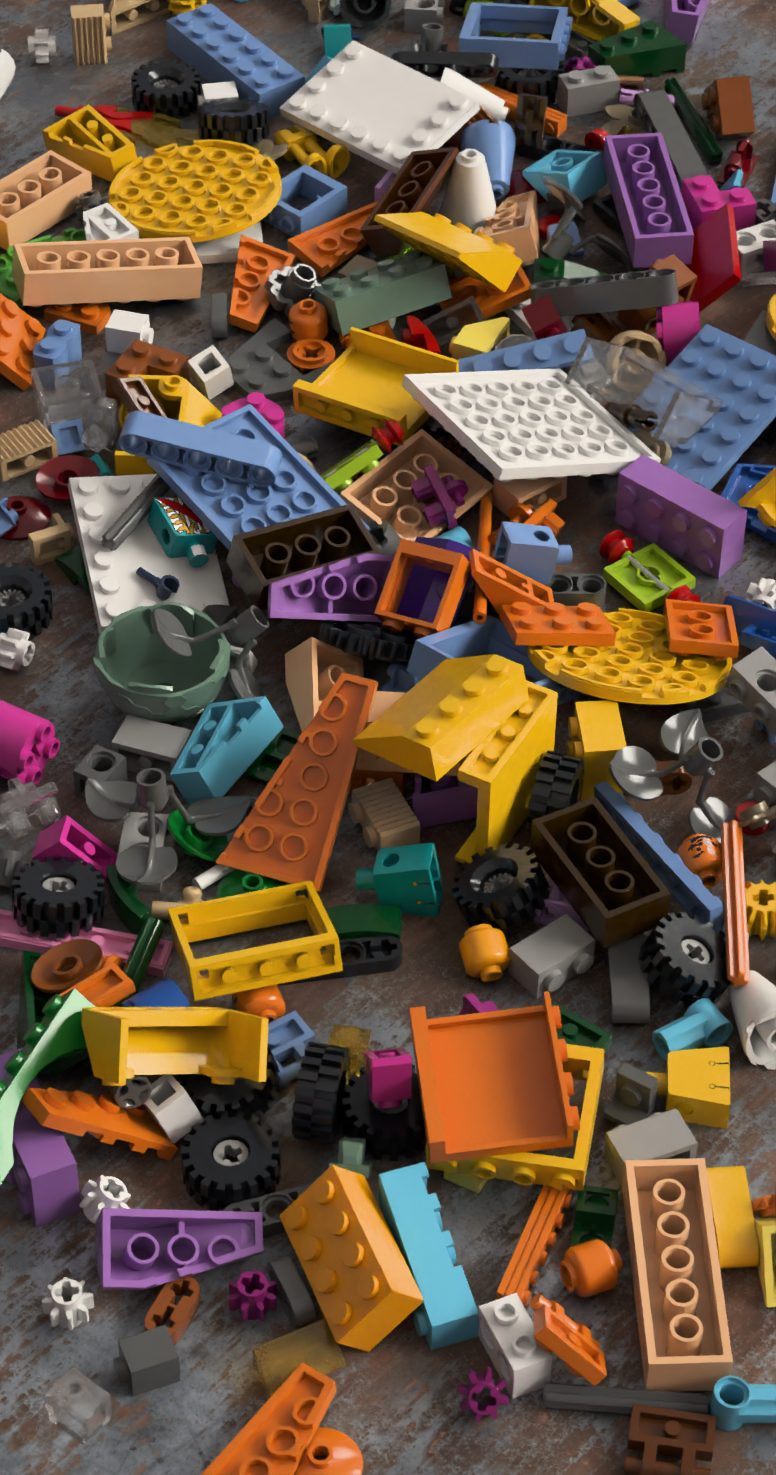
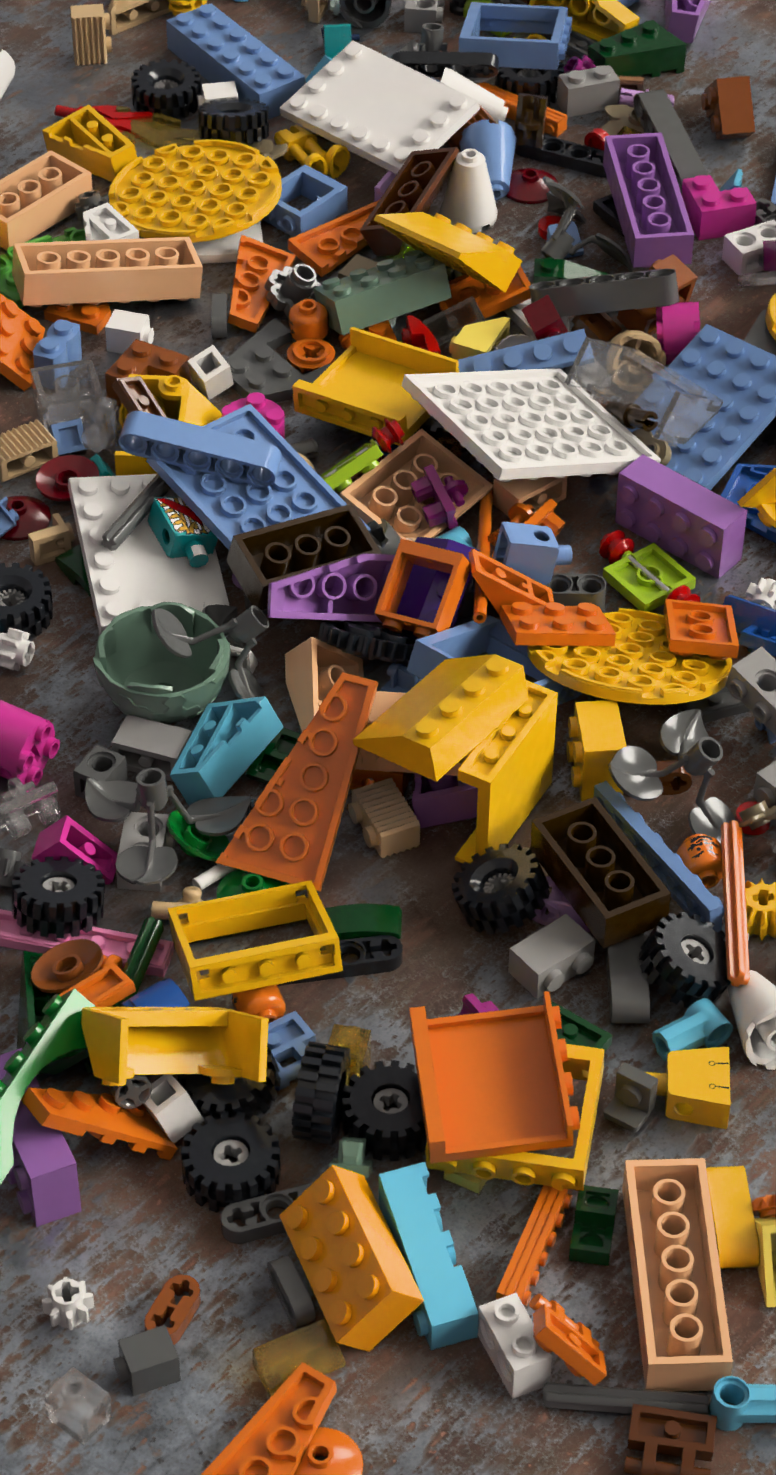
(42, 46): white gear -> none
(104, 1193): white gear -> none
(125, 901): dark green slope -> none
(159, 1246): medium lavender wedge -> none
(164, 585): dark blue hand -> none
(252, 1295): magenta gear -> none
(388, 1076): dark pink slope -> none
(406, 878): teal torso -> none
(484, 952): light orange head -> none
(490, 1402): magenta gear -> none
(516, 226): light nougat wedge -> none
(555, 785): black bush -> none
(576, 170): medium azure slope -> none
(590, 1268): orange head -> none
(652, 1138): light grey brick -> none
(694, 121): dark green axle -> none
(715, 257): red tile -> none
(739, 159): dark red hinge -> none

